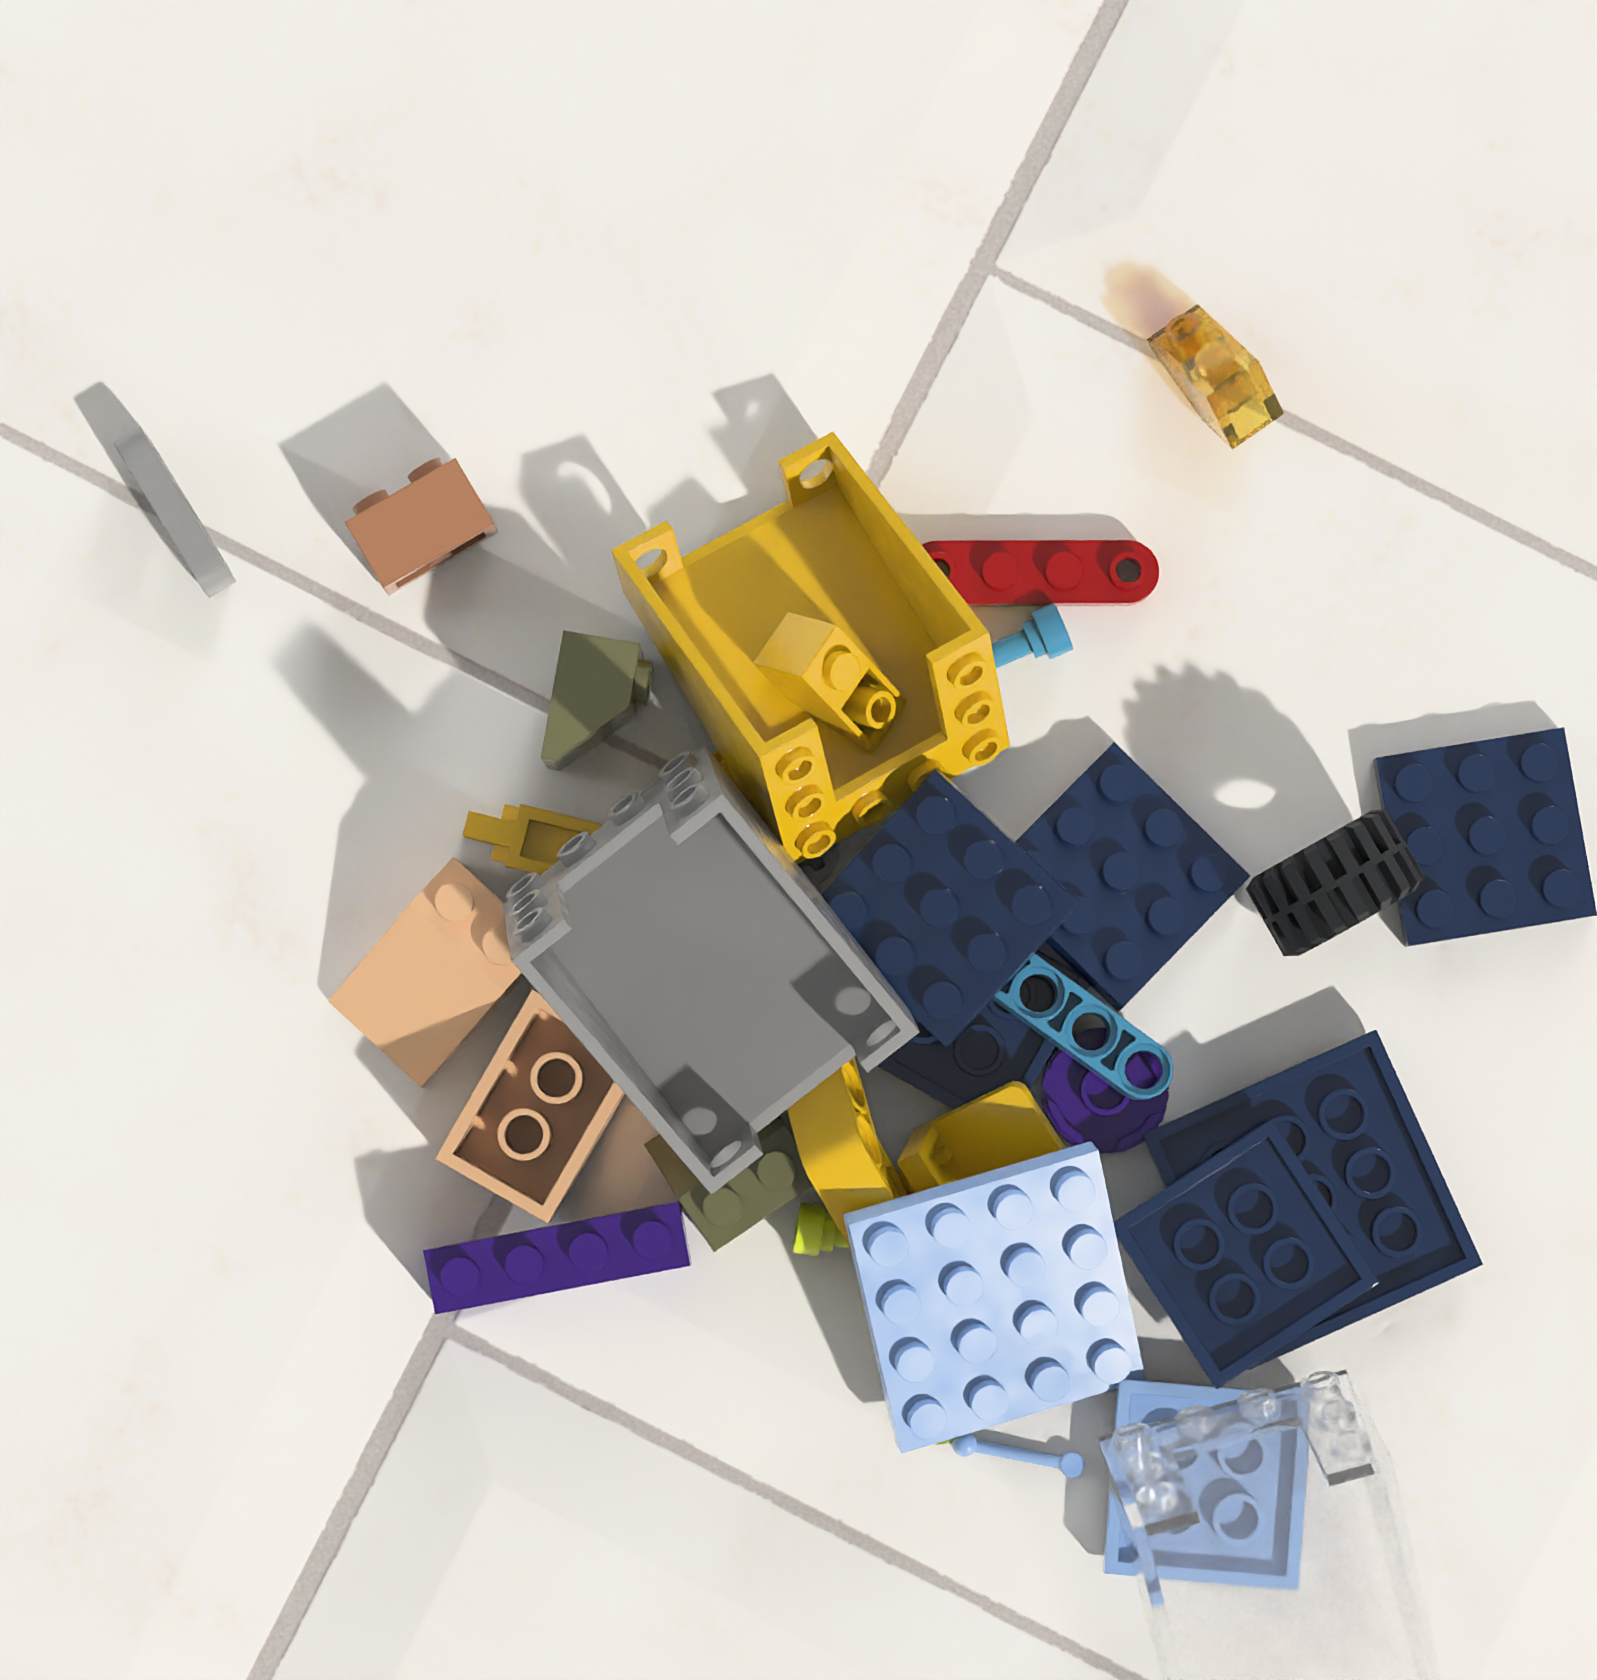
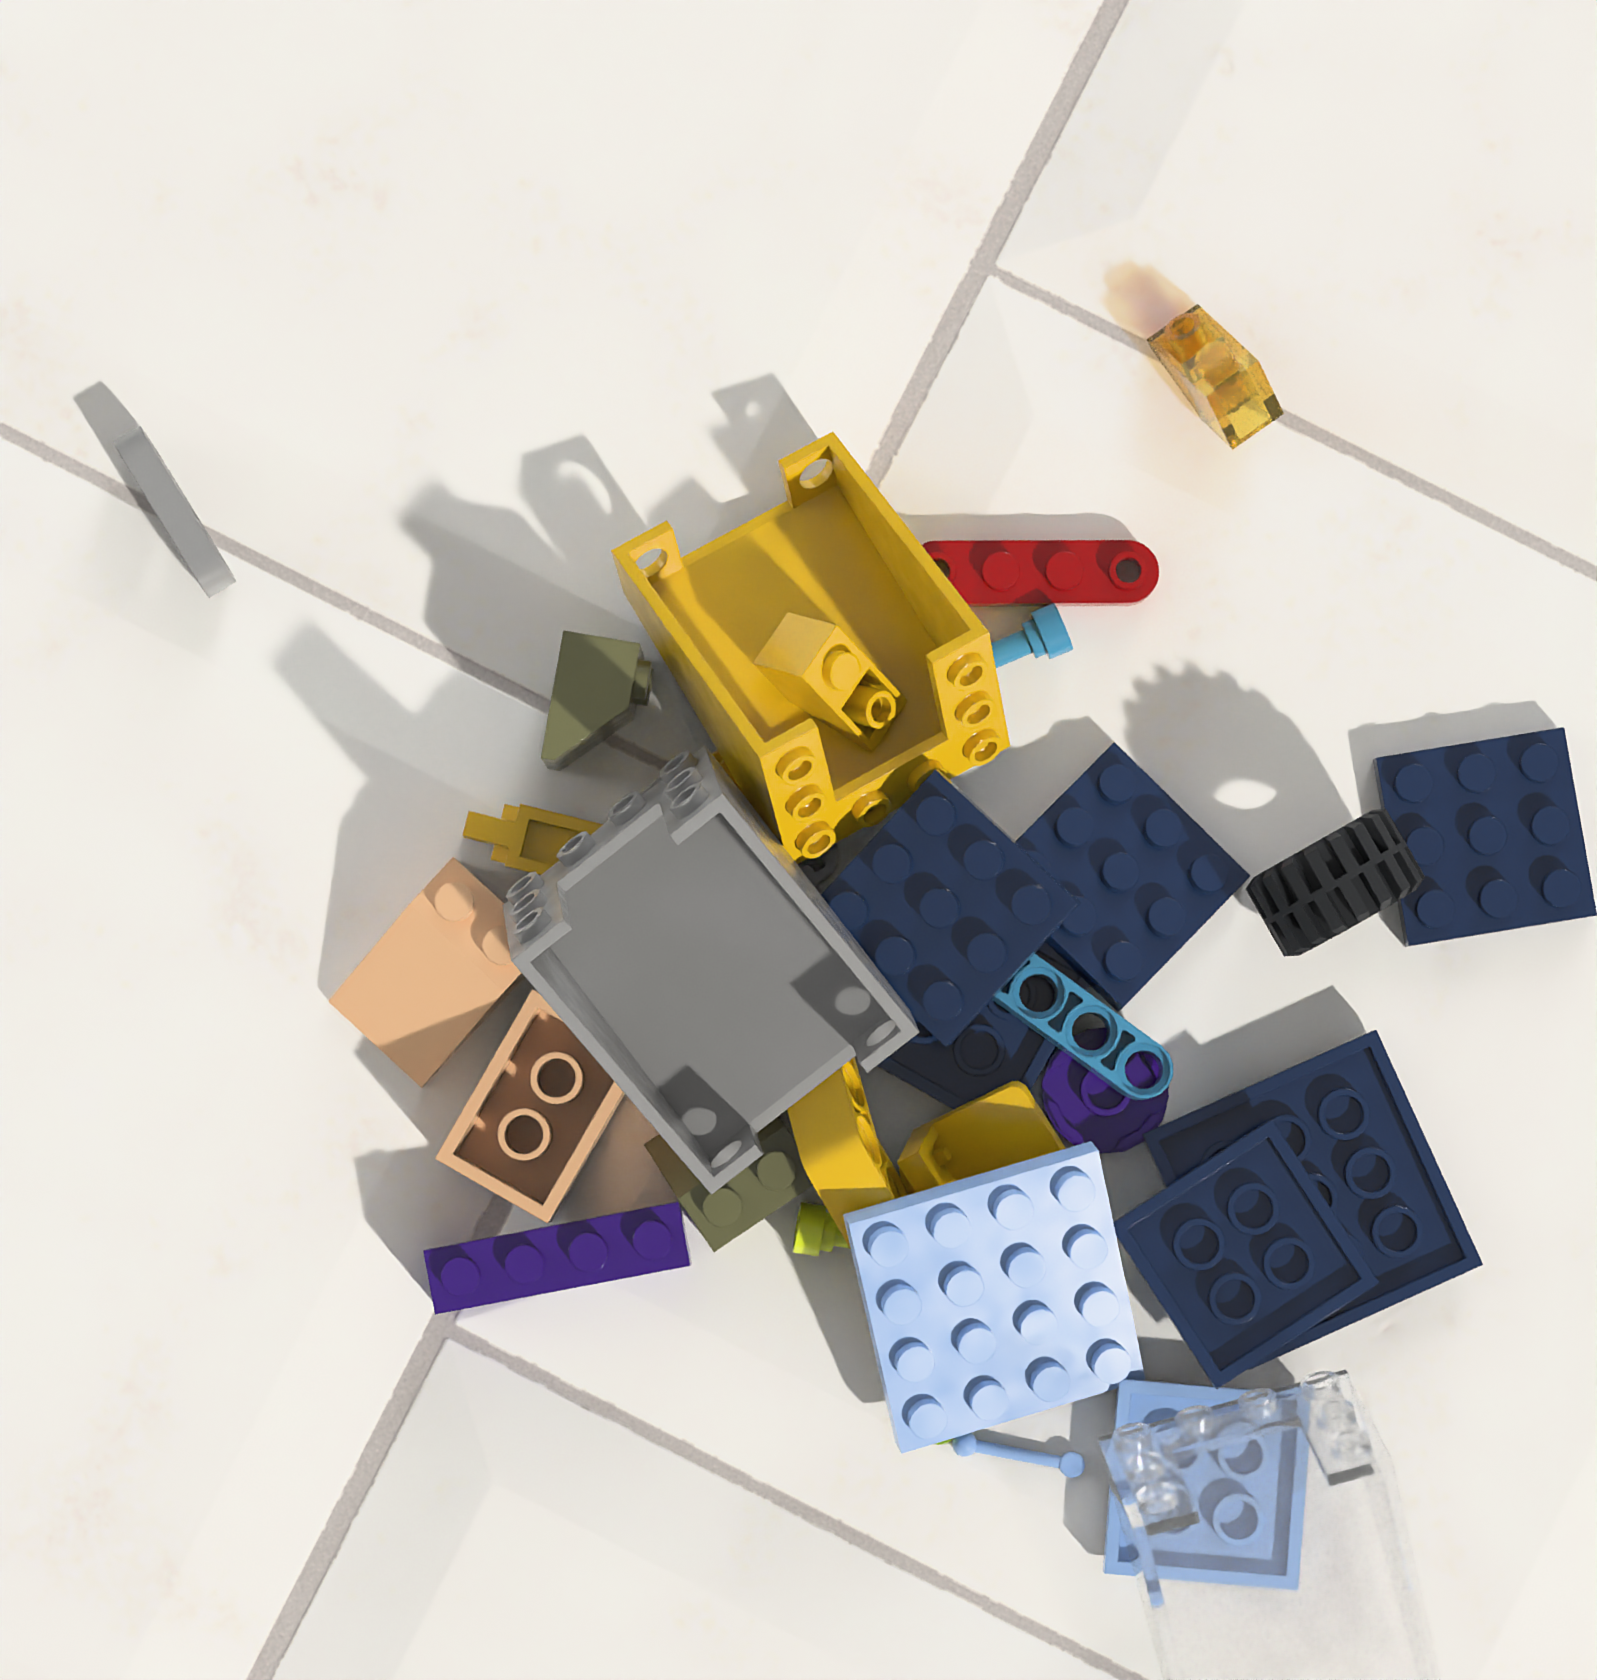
(420, 524): nougat brick -> none

